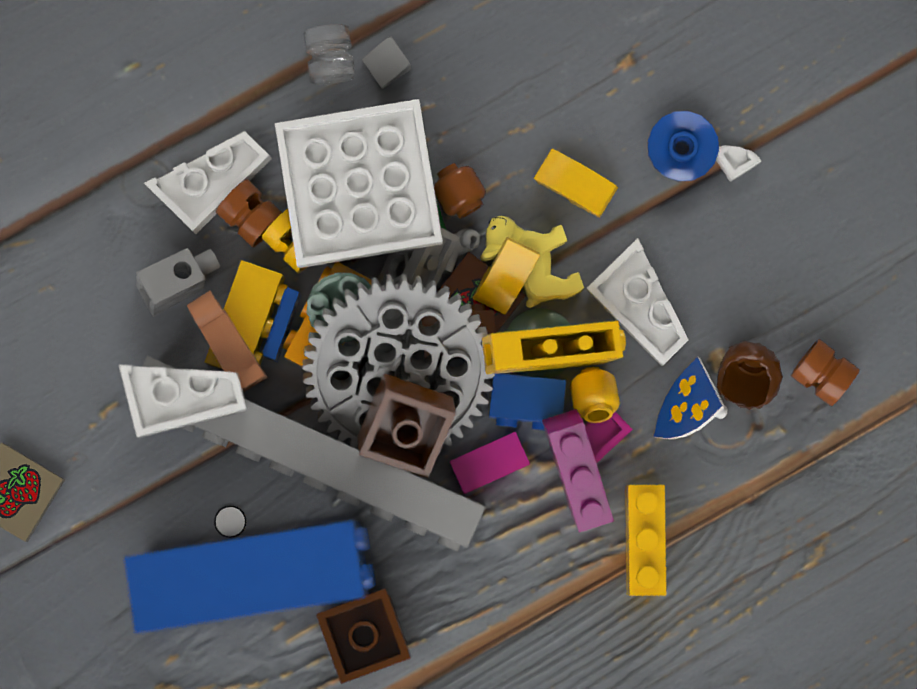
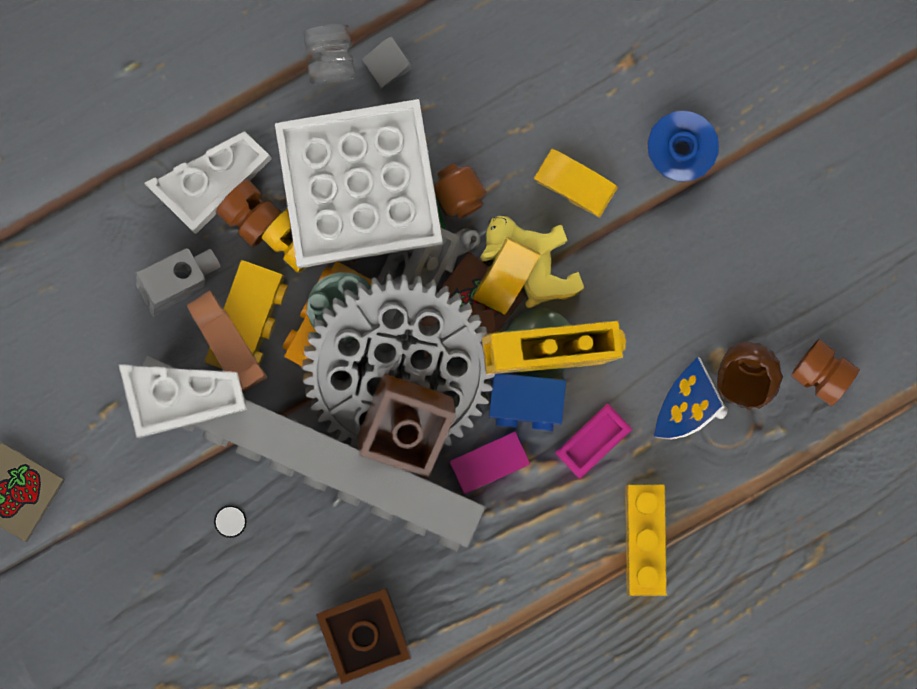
(249, 576): blue door -> none
(281, 324): blue tile -> none
(578, 470): magenta brick -> none
(595, 394): yellow head -> none
(636, 300): white wing -> none
(736, 160): white tile -> none

